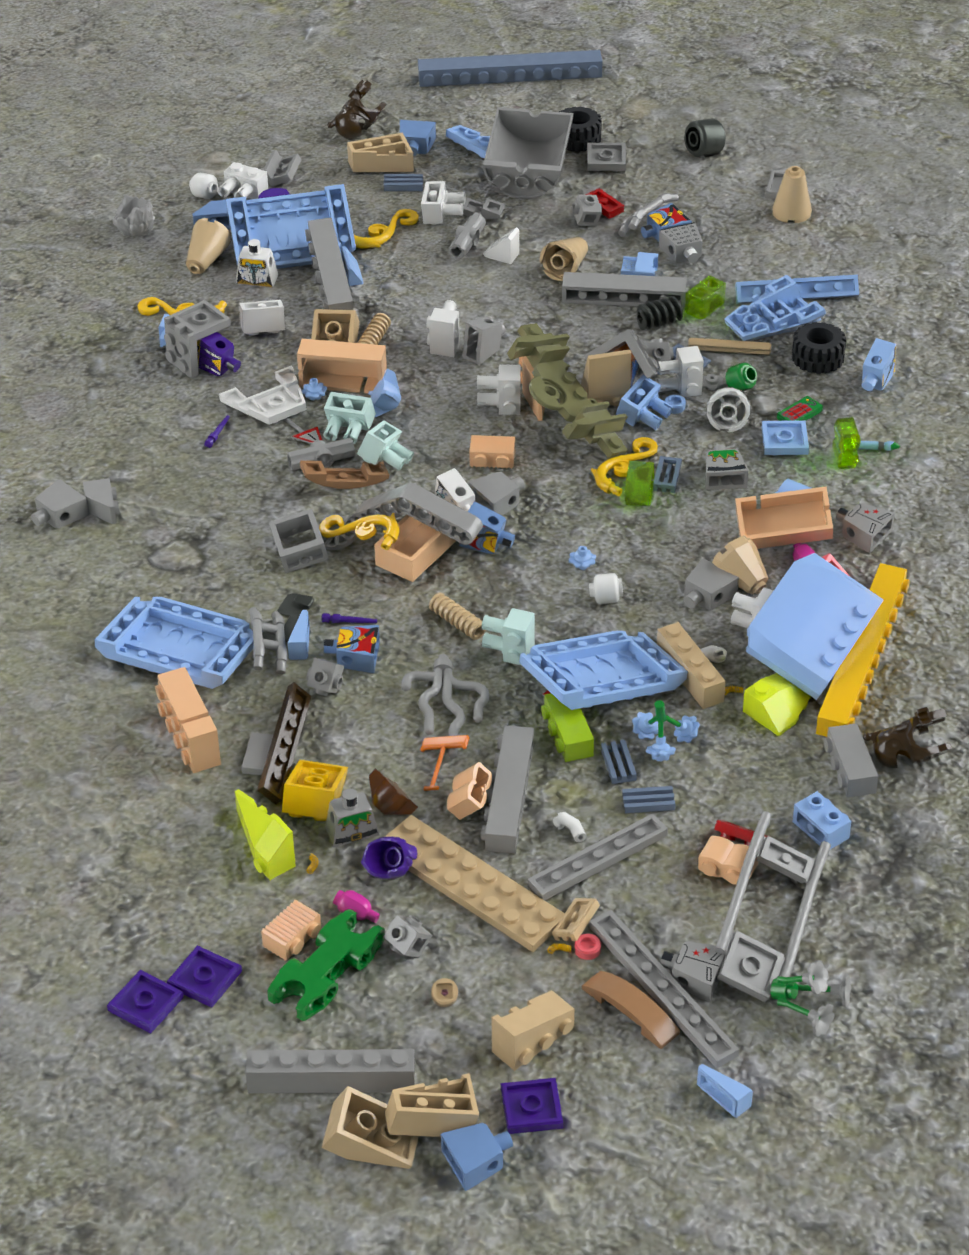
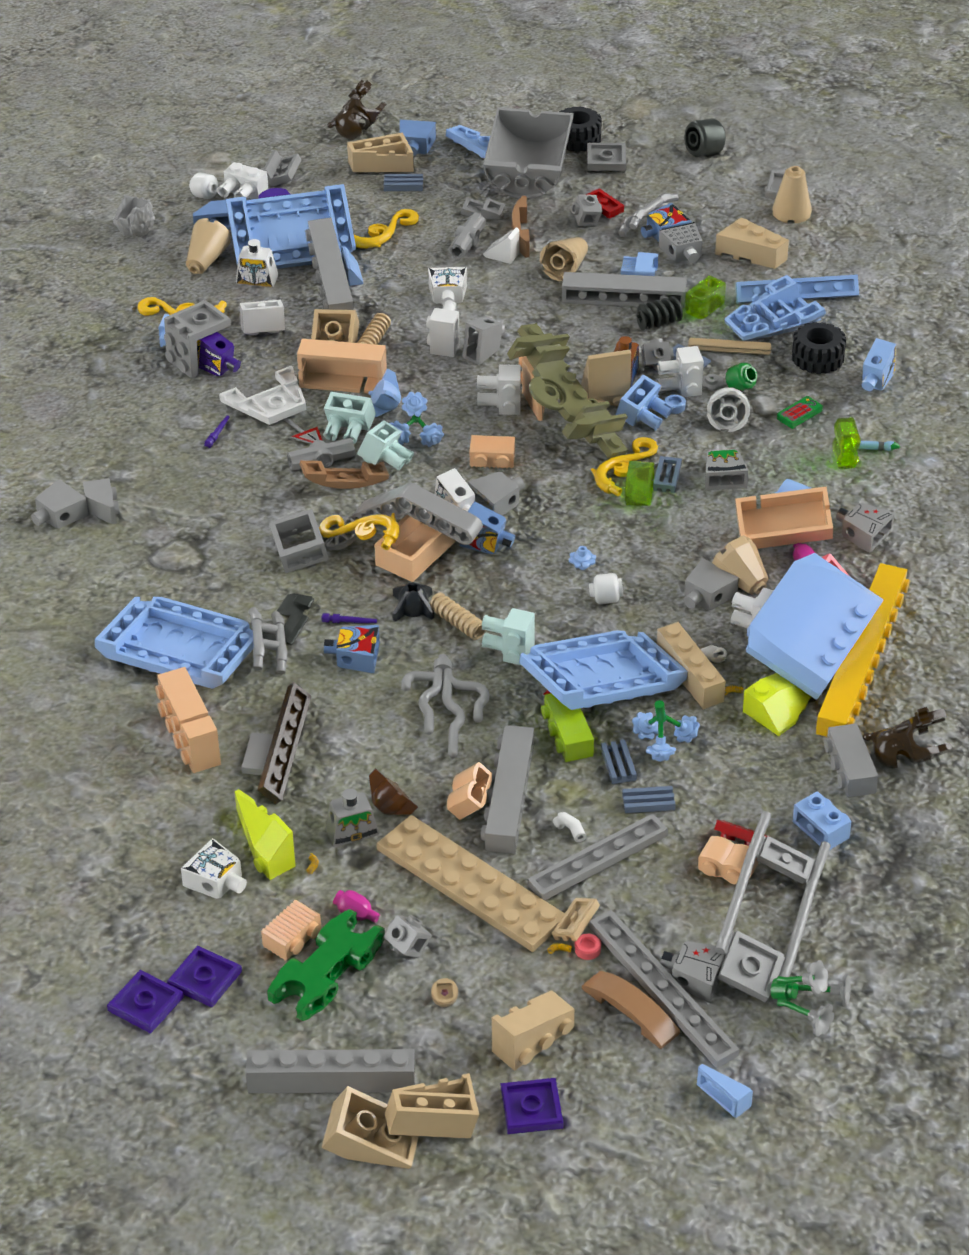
(213, 871): none -> white torso
(299, 640): light blue slope -> none
(312, 788): yellow slope -> none
(314, 390): light blue plant -> none
(325, 676): light grey brick -> none
(388, 857): dark purple hair -> none
(413, 601): none -> black piece
(414, 405): none -> light blue plant
(439, 203): white brick -> none
(442, 743): orange piece -> none
(447, 284): none -> white torso
(474, 1153): medium blue torso -> none
(509, 68): sand blue brick -> none
(519, 216): none -> medium nougat slope
(637, 347): light grey bracket -> none
(753, 243): none -> tan wedge
(785, 438): light blue plate -> none

